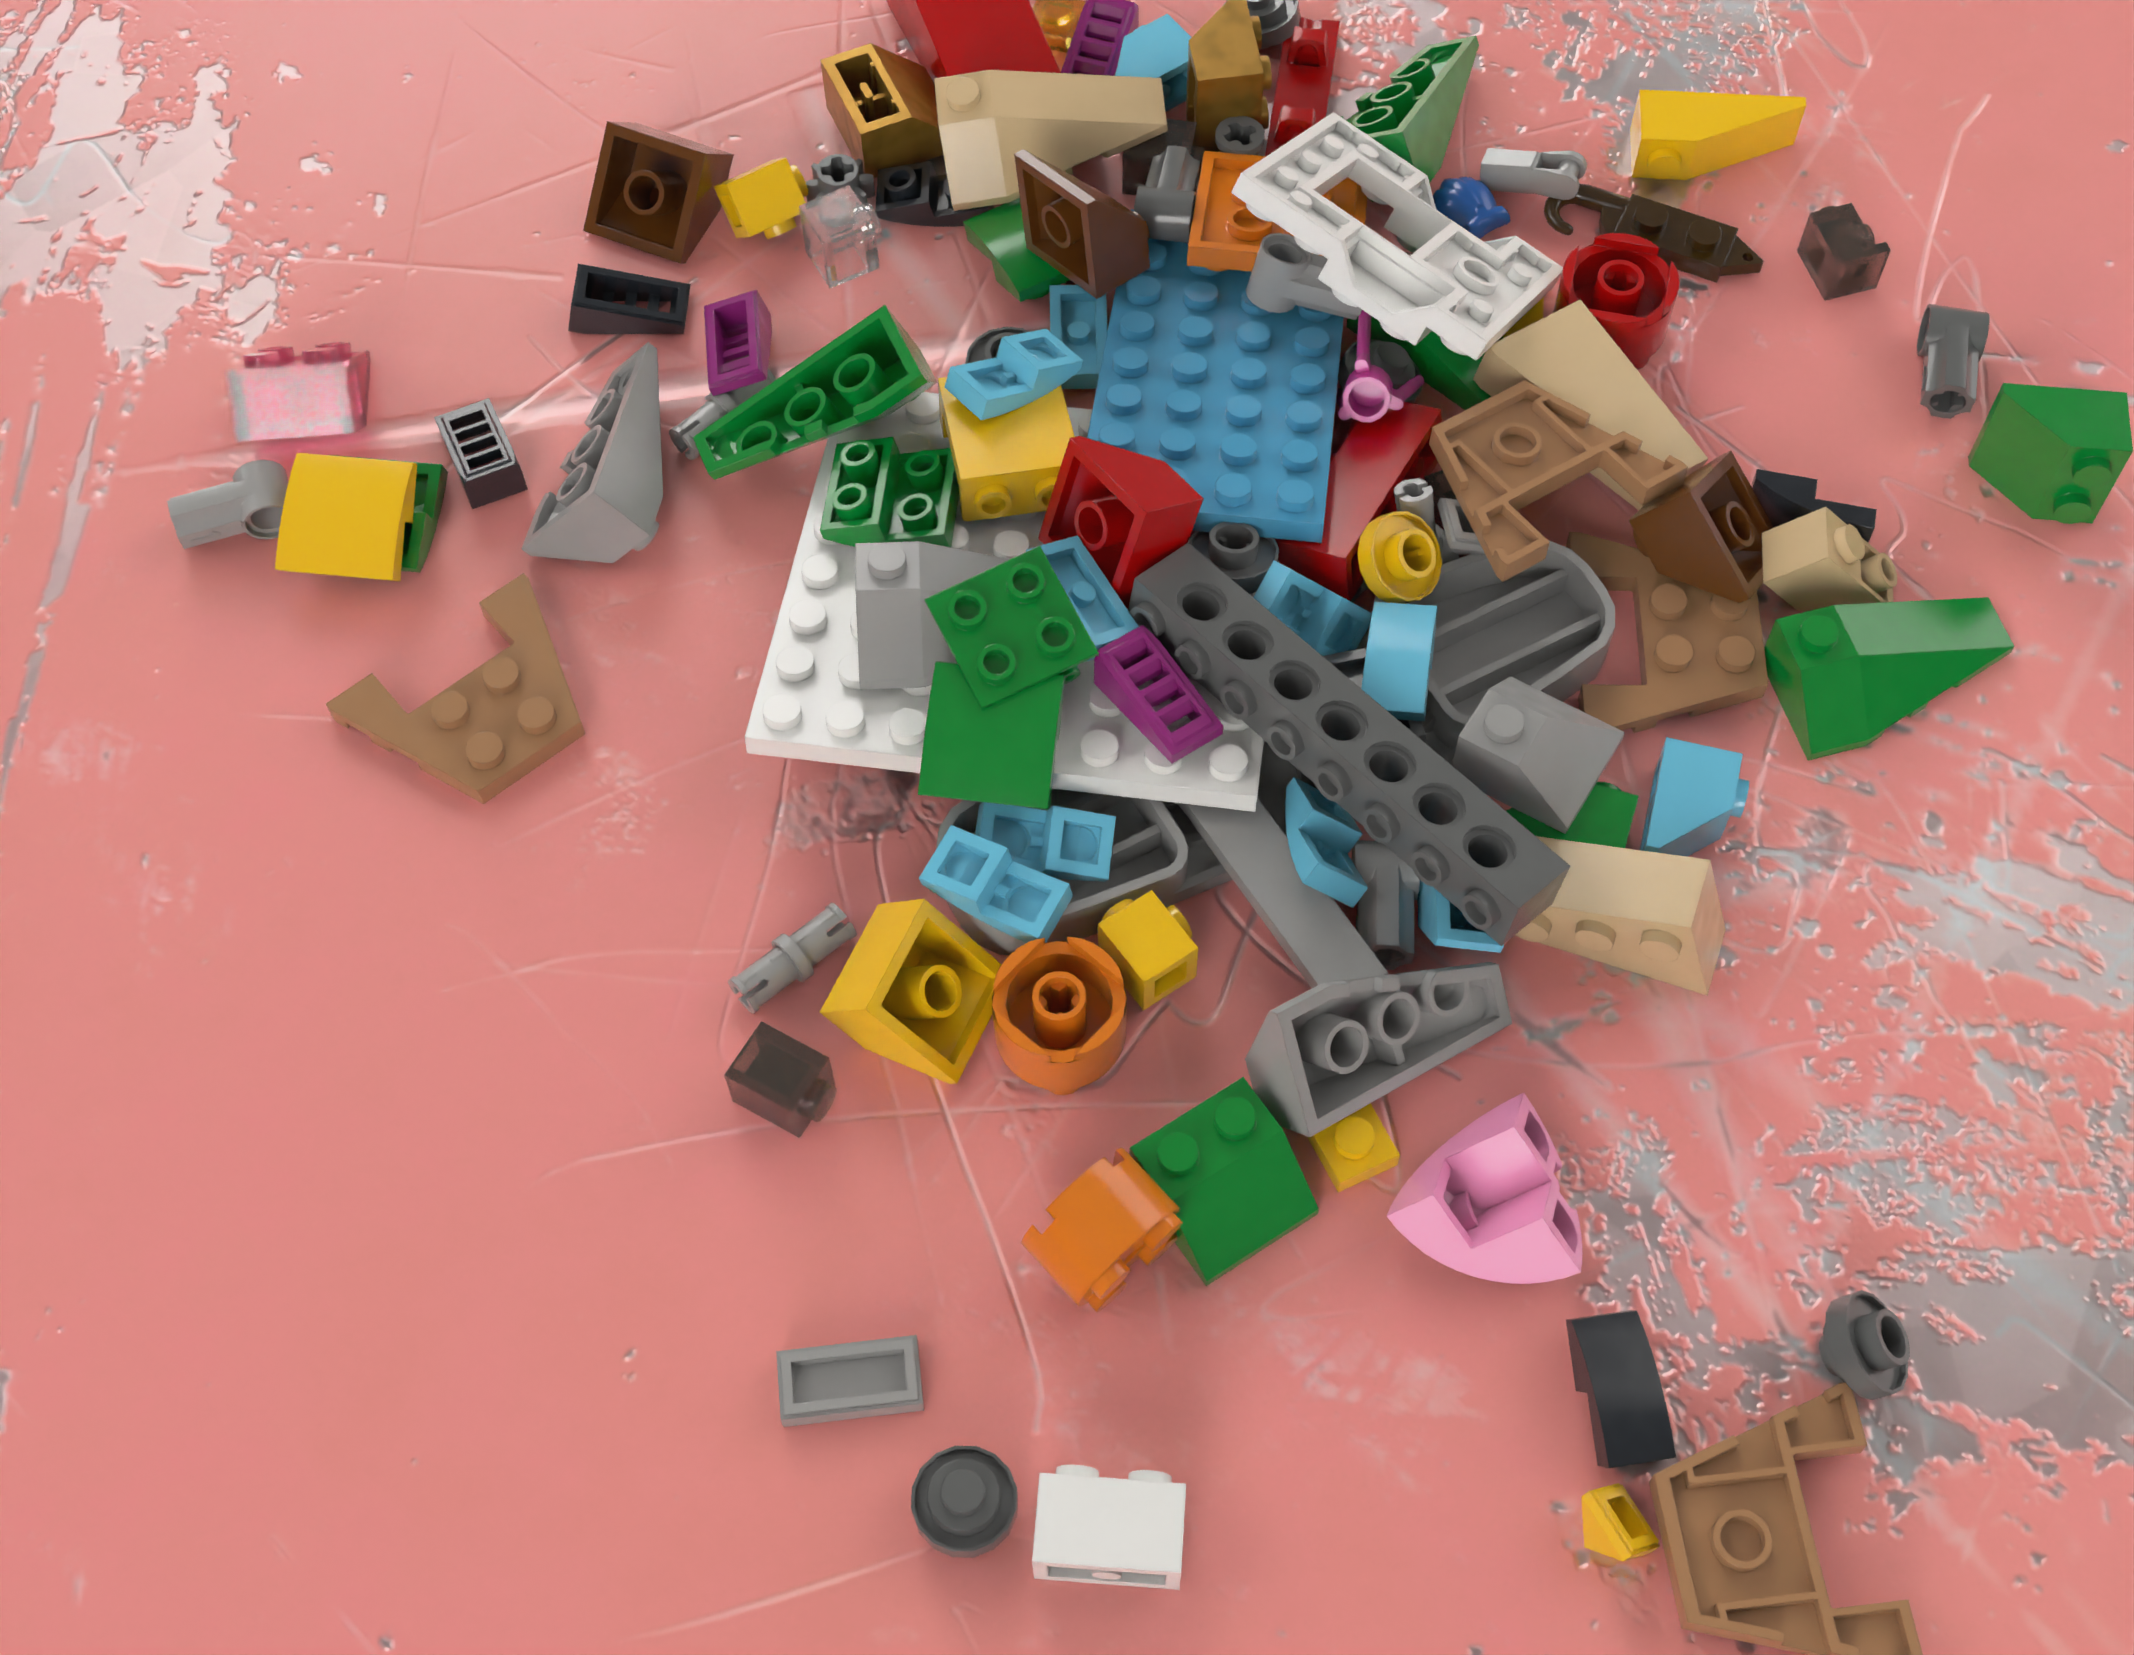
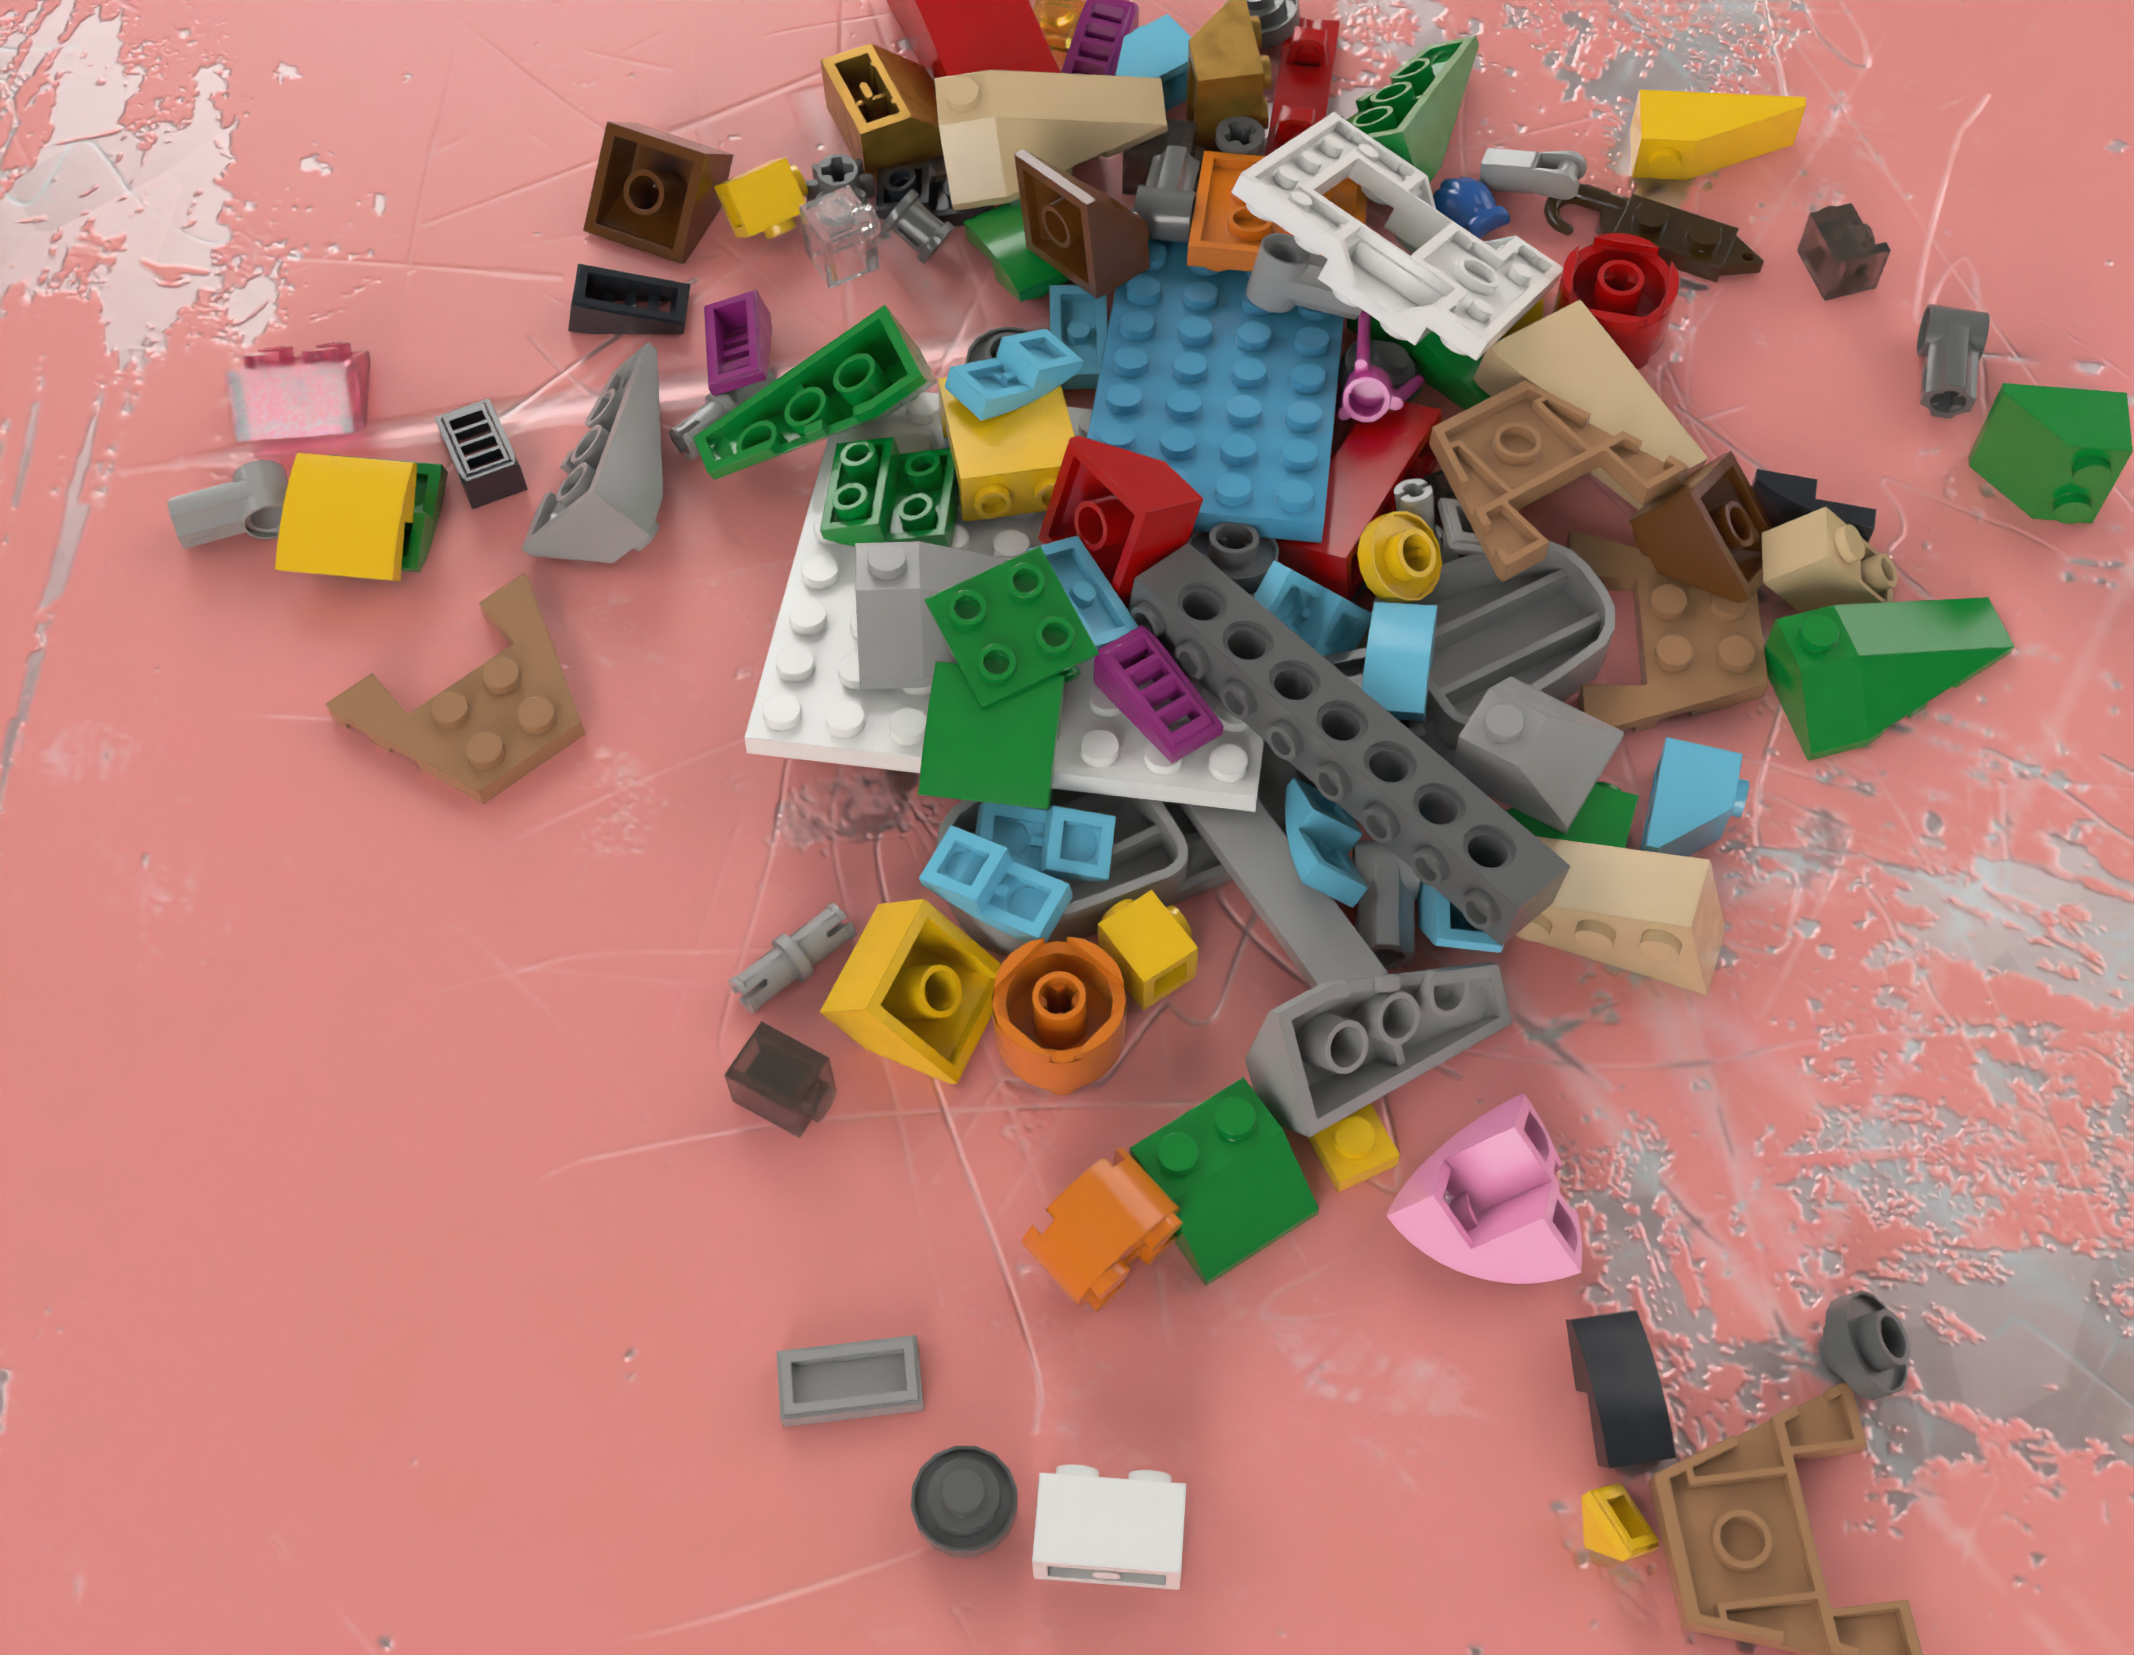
(917, 226): none -> dark grey bush

